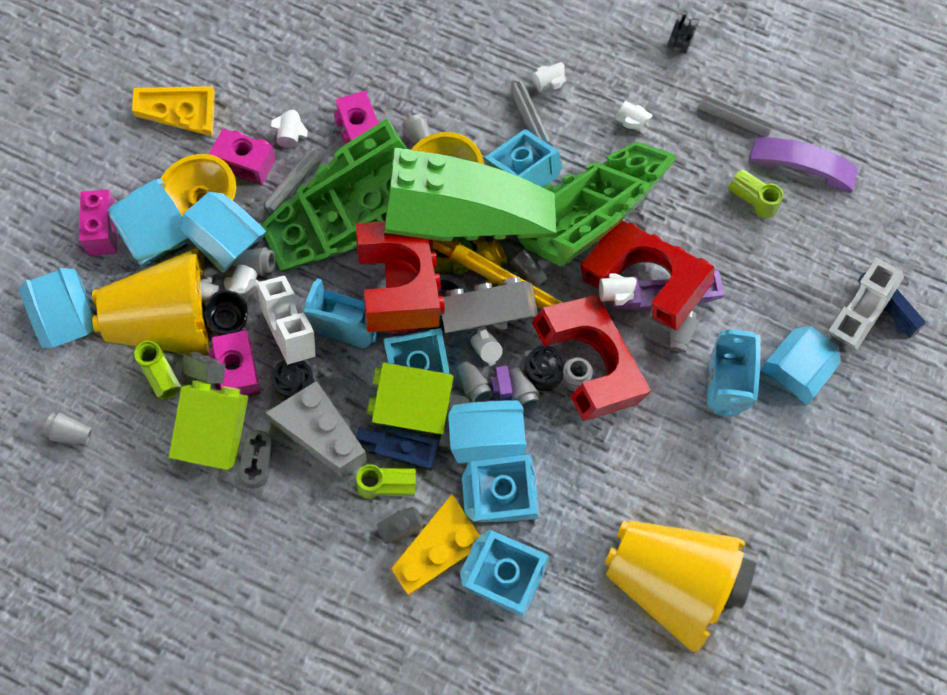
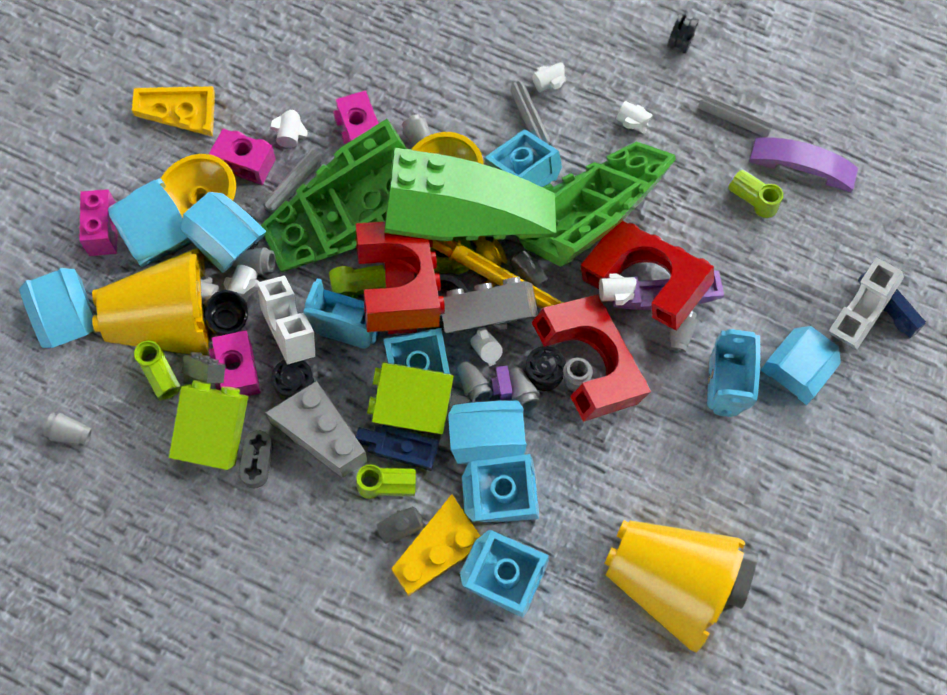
(354, 282): none -> lime piece

